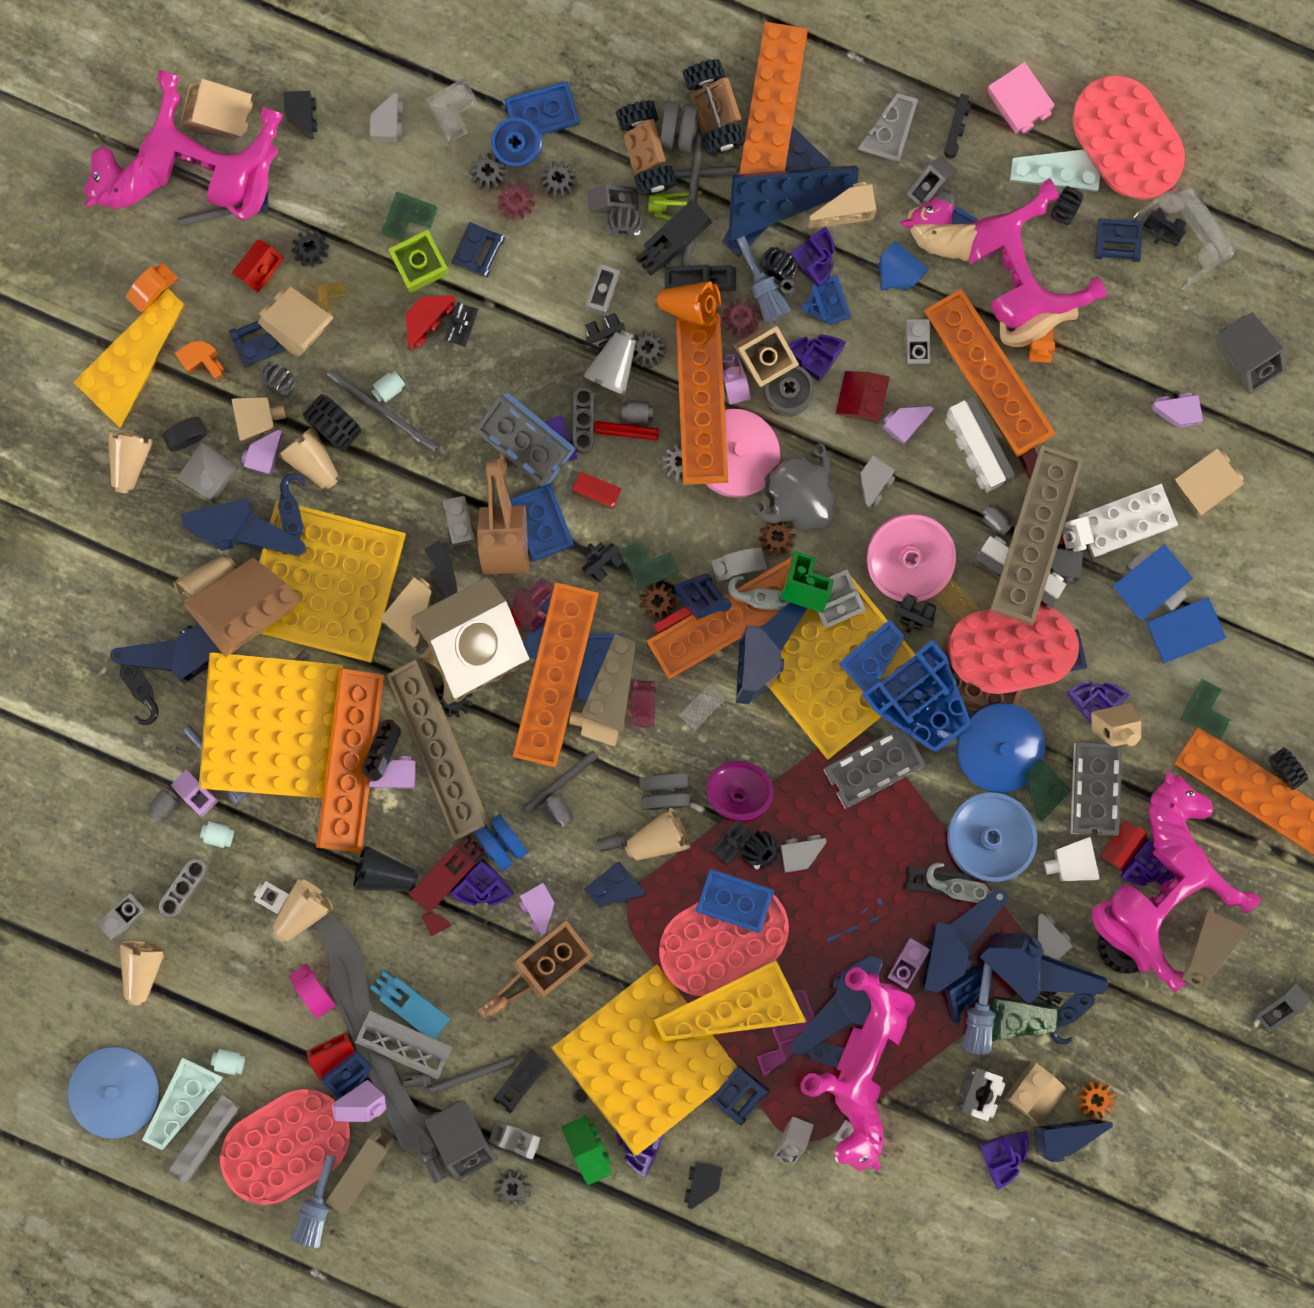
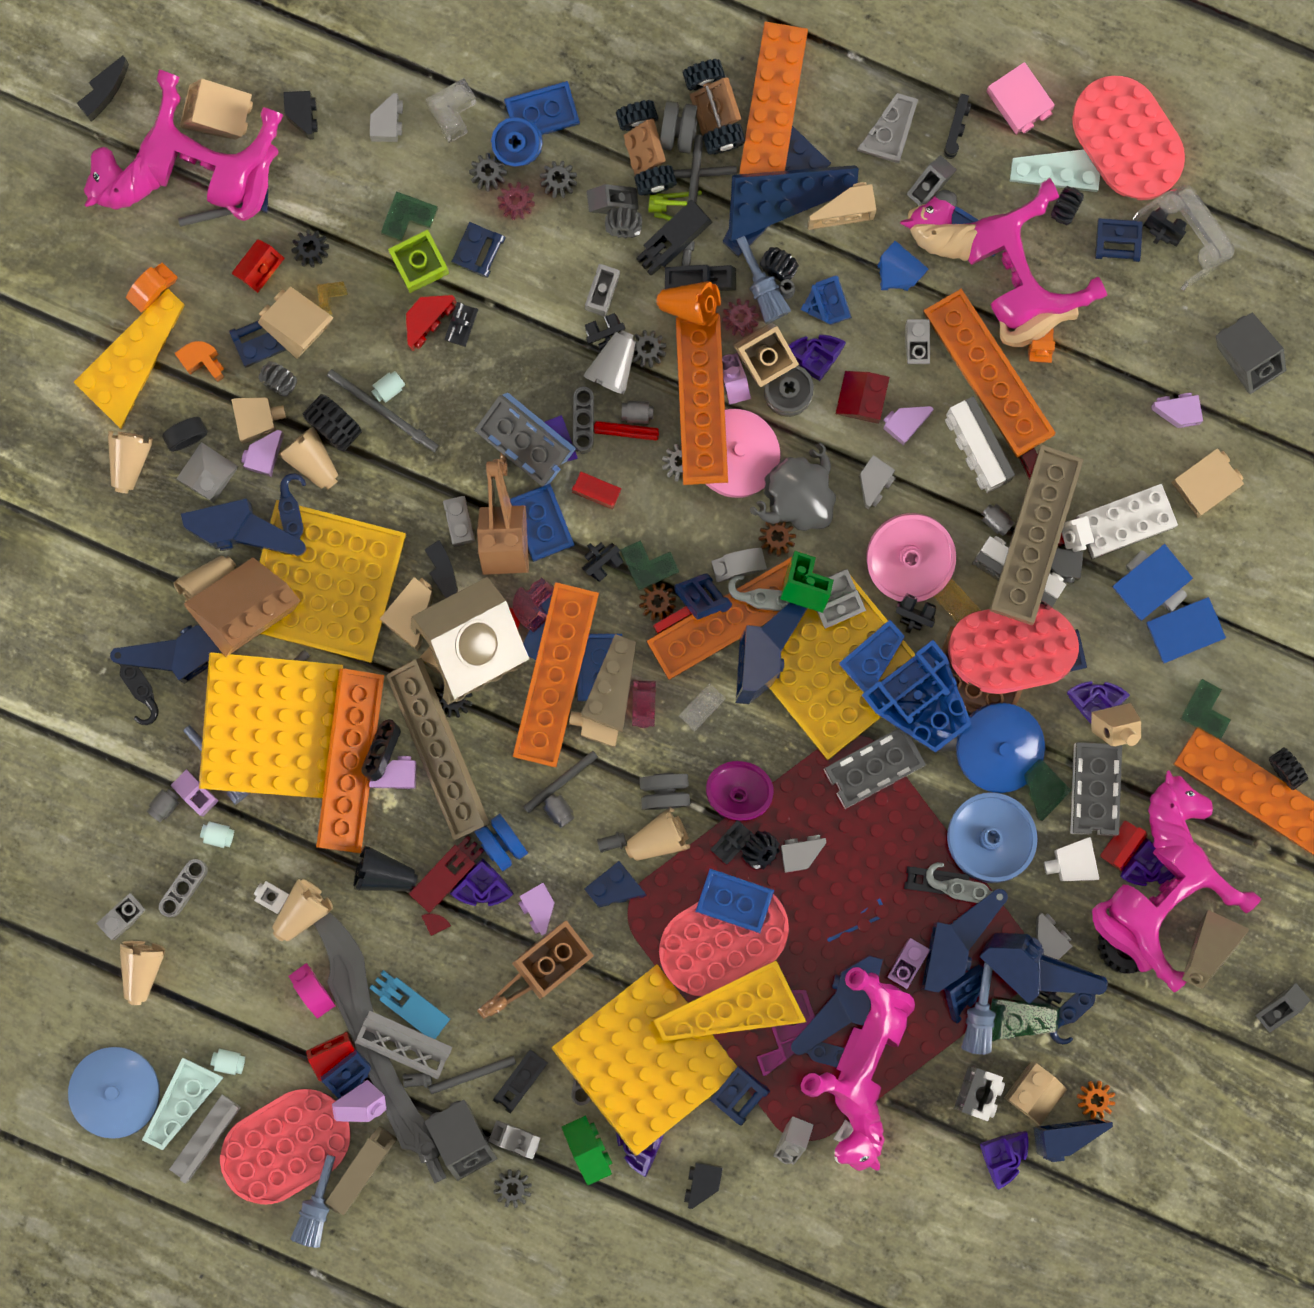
(104, 88): none -> black slope
(815, 256): dark purple brick -> none

